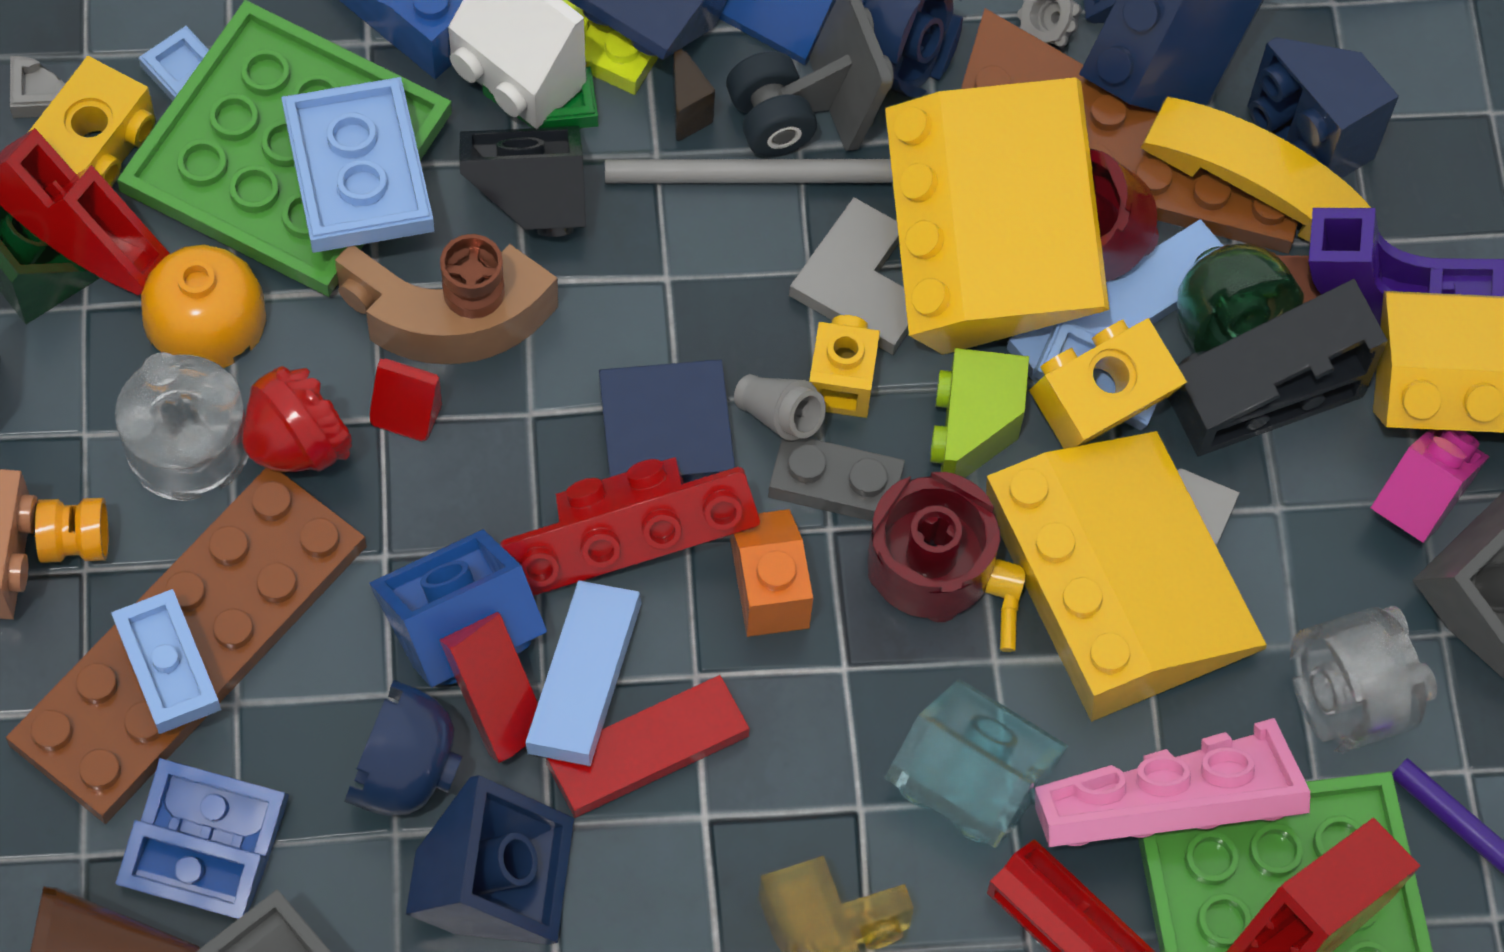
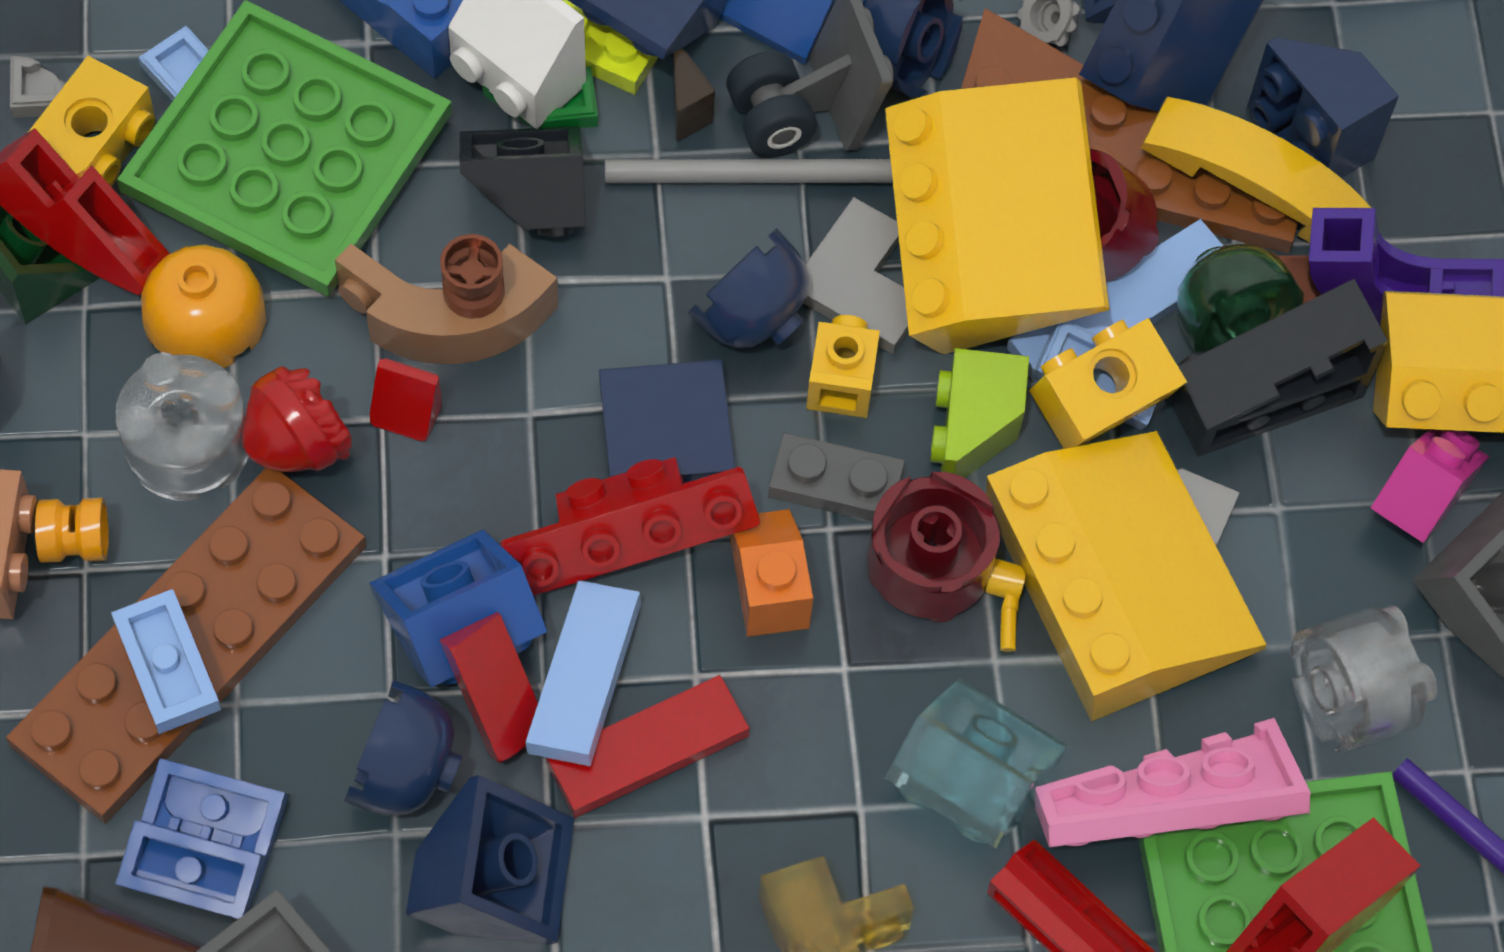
(357, 164): light blue tile -> none
(757, 297): none -> dark blue cylinder
(784, 405): light grey cone -> none

